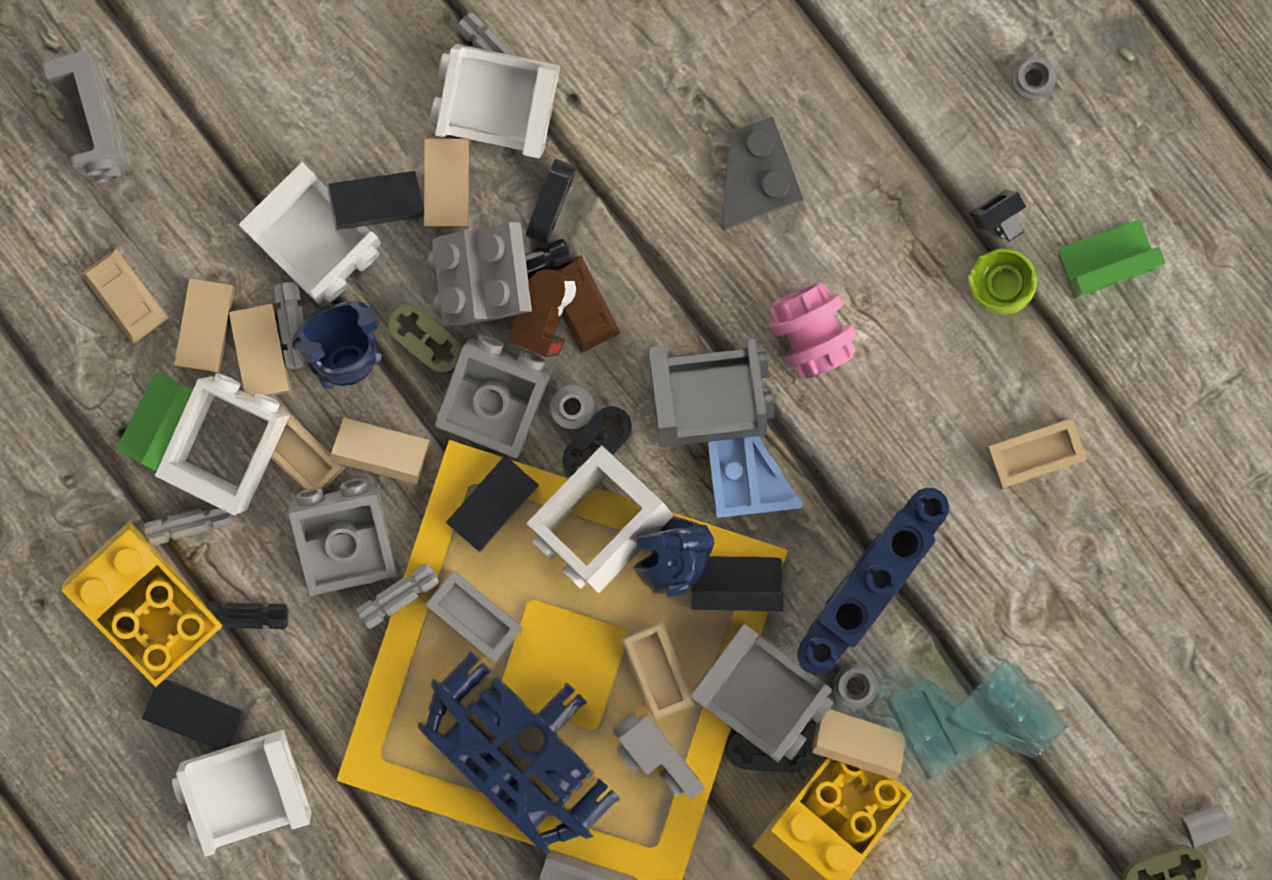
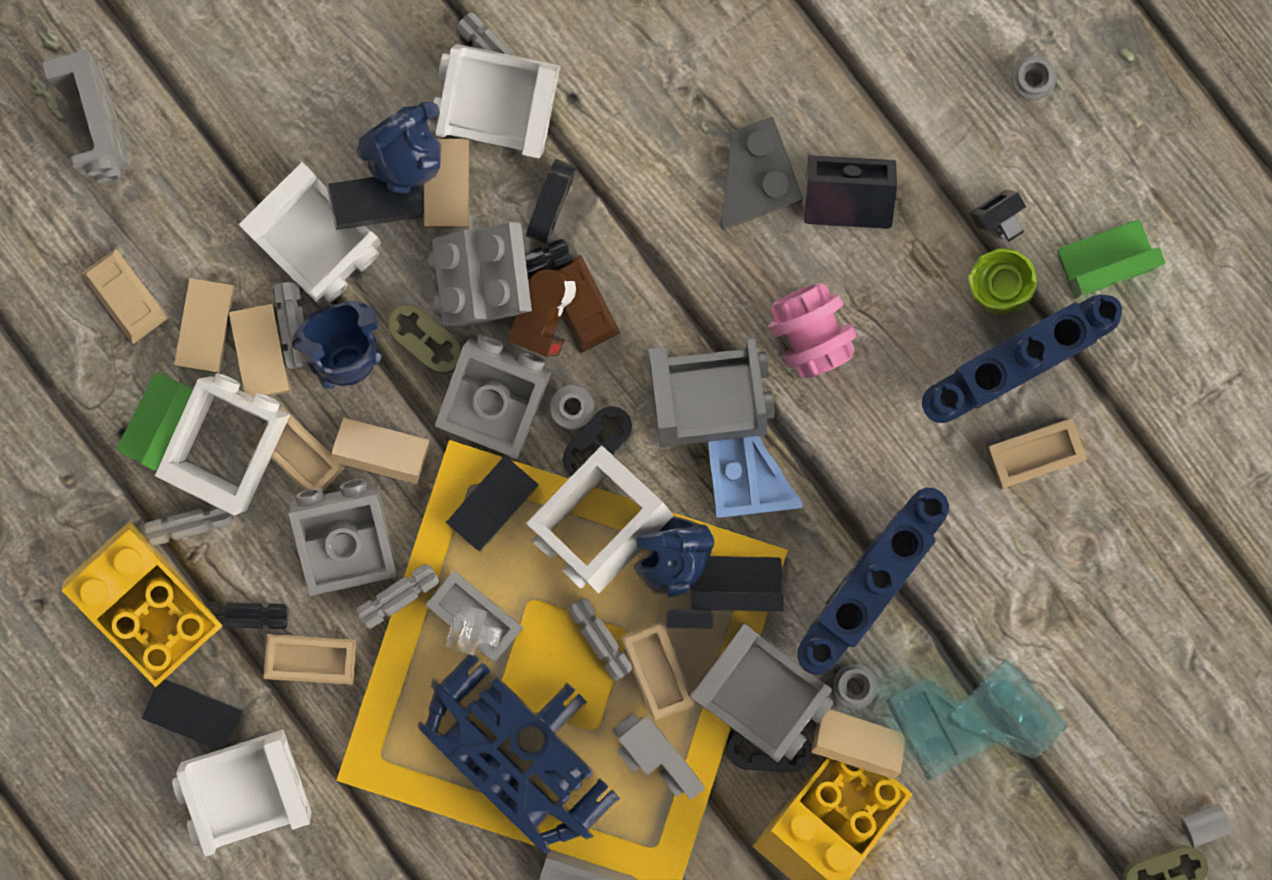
(310, 659): none -> tan tile
(403, 148): none -> dark blue helmet
(469, 630): none -> clear tile
(599, 638): none -> light grey axle
(690, 619): none -> black tile
(850, 191): none -> black panel
(1022, 357): none -> dark blue piece

